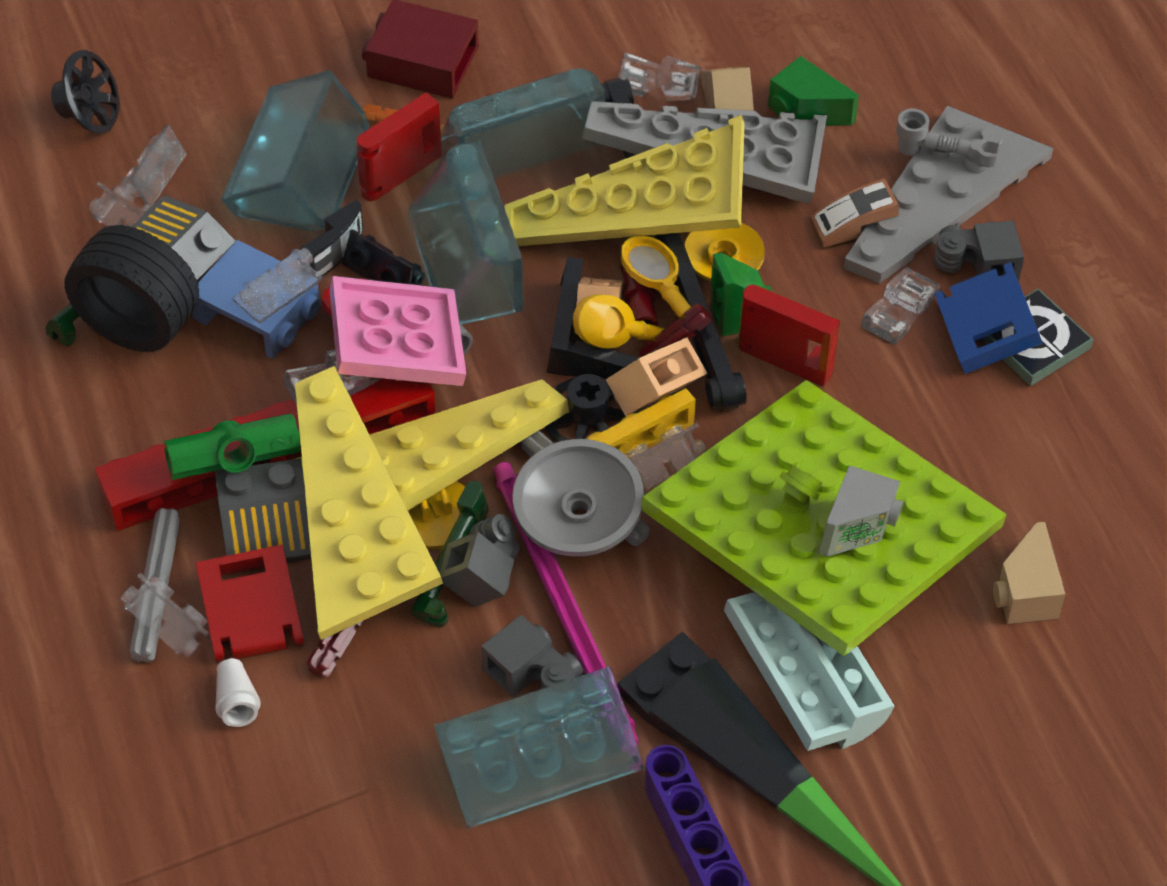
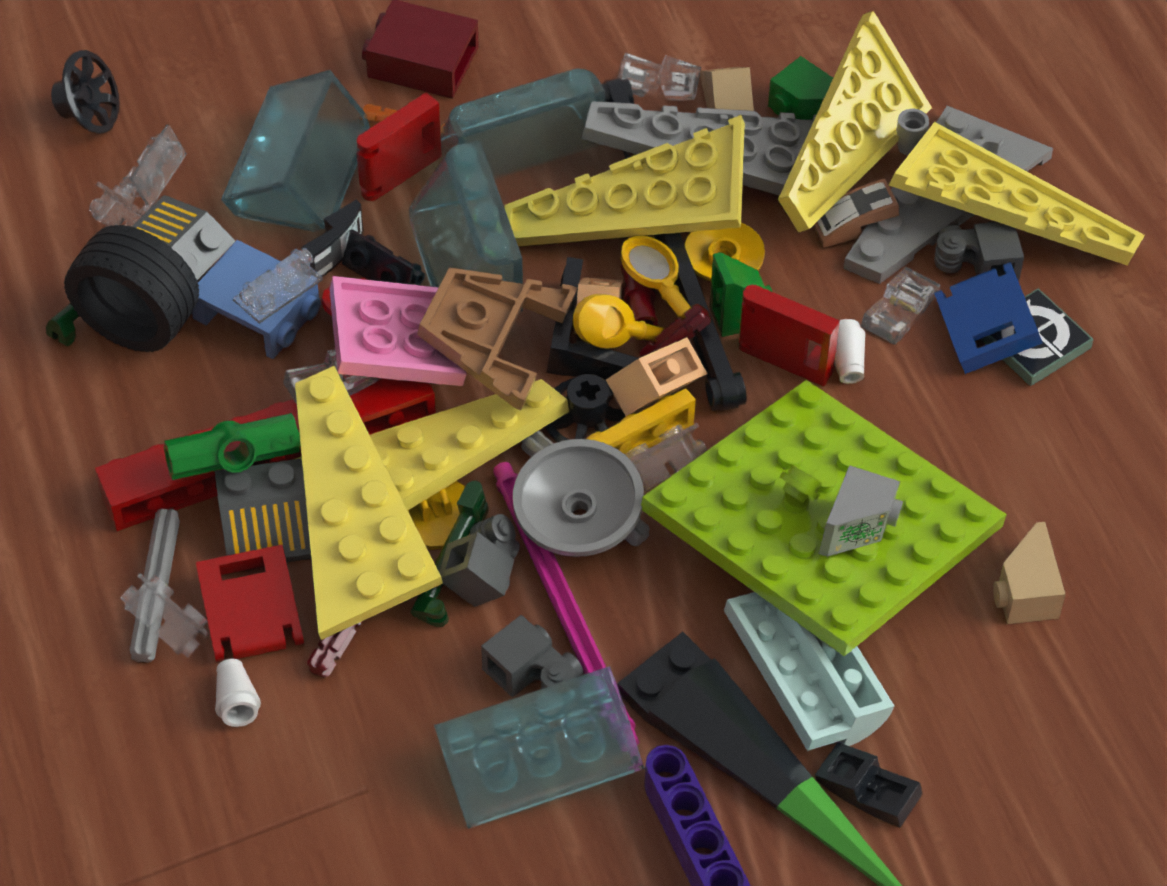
(474, 317): none -> medium nougat wing
(850, 352): none -> white cone
(852, 124): none -> light yellow wing
(862, 783): none -> black slope
(981, 183): none -> light yellow wing

